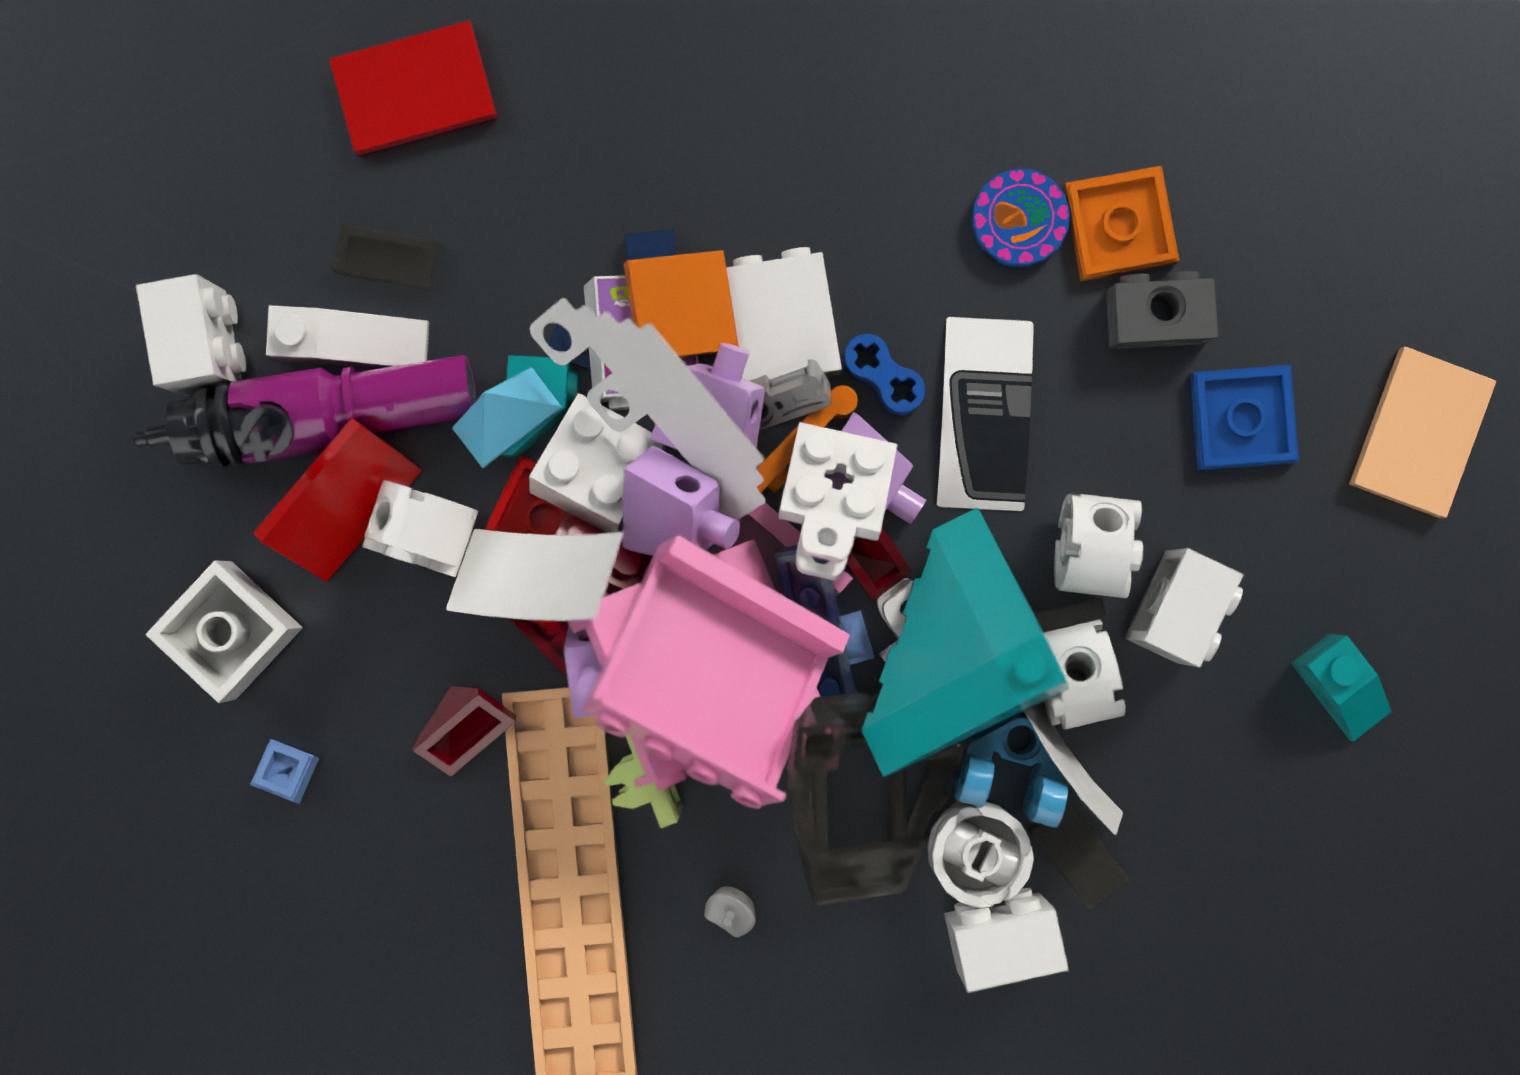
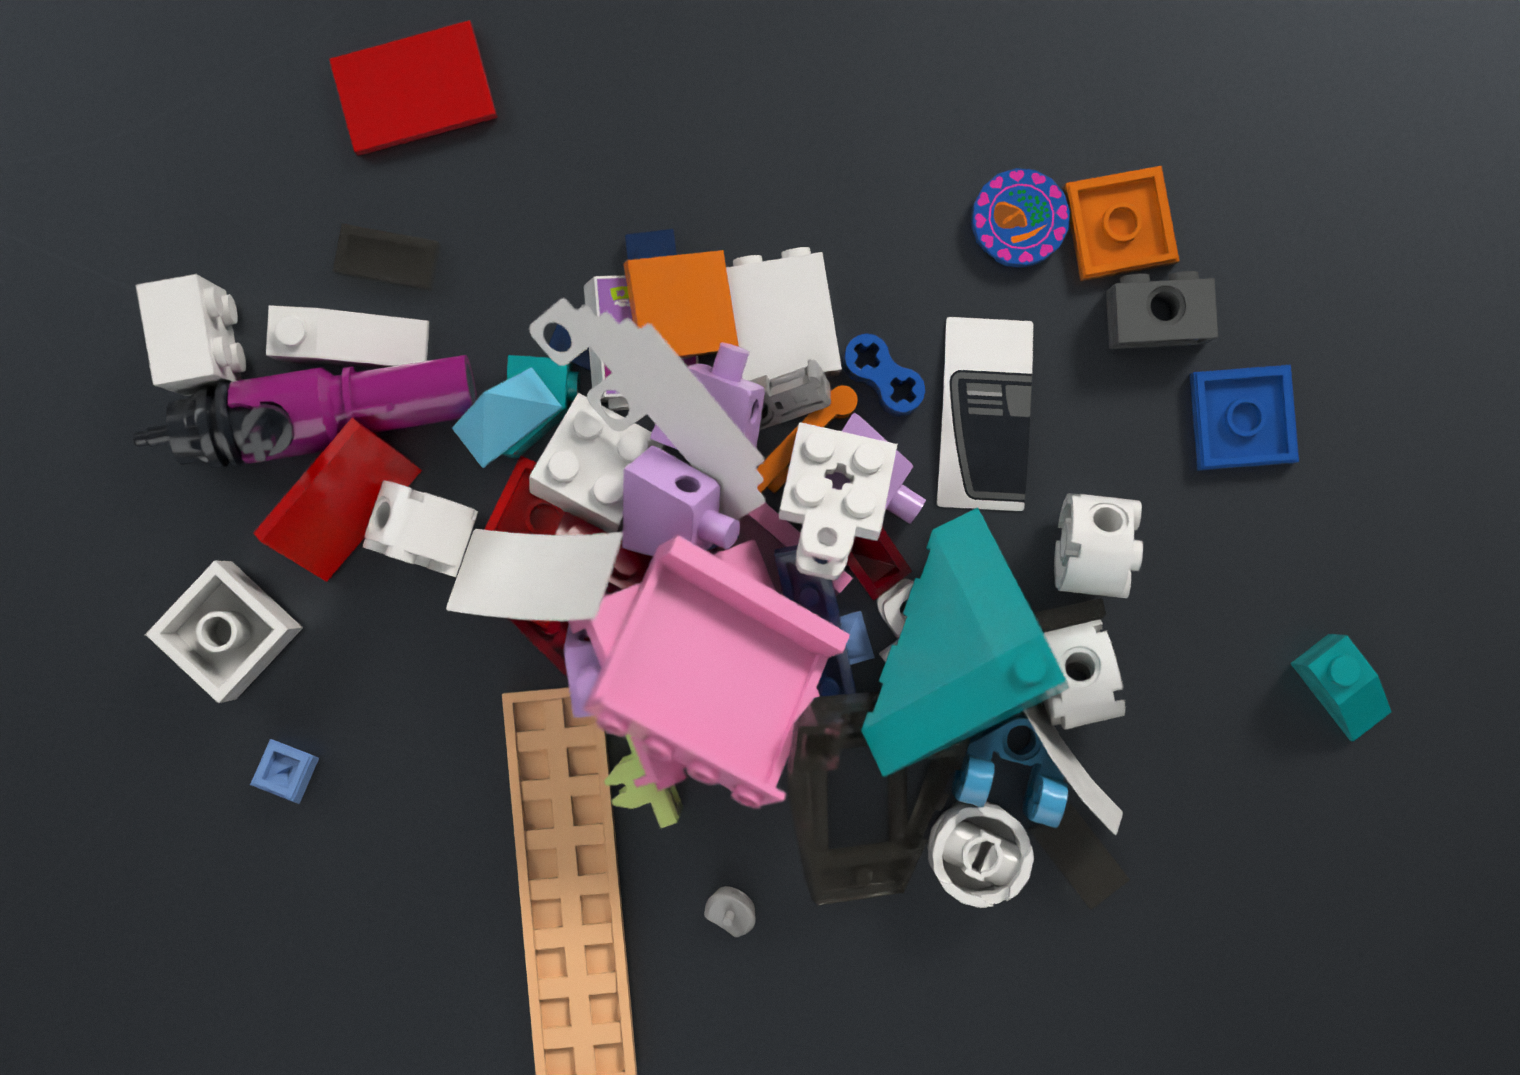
(462, 728): dark red slope -> none
(1005, 941): white brick -> none
(1185, 607): white brick -> none
(1422, 432): light nougat tile -> none

